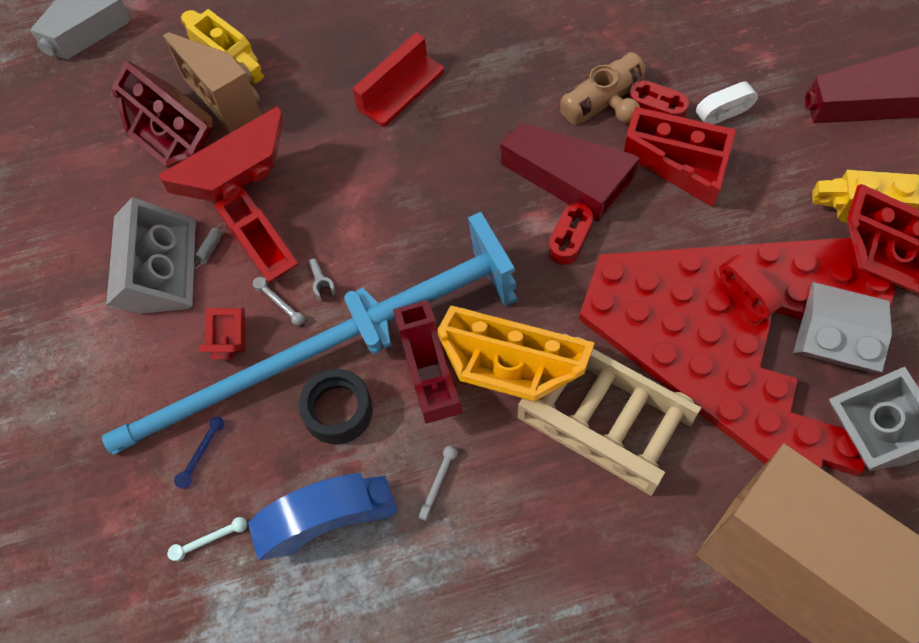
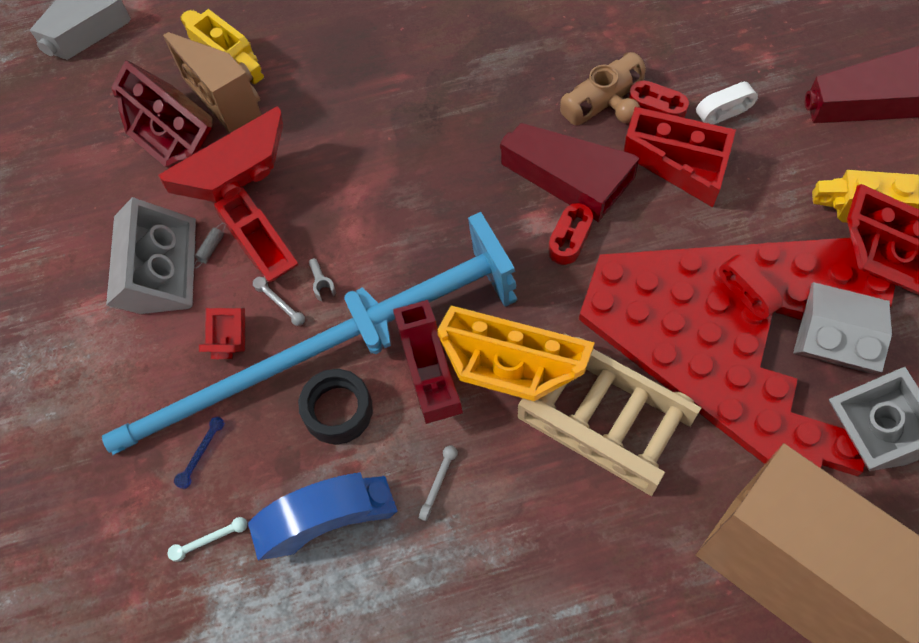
(397, 81): red panel -> none

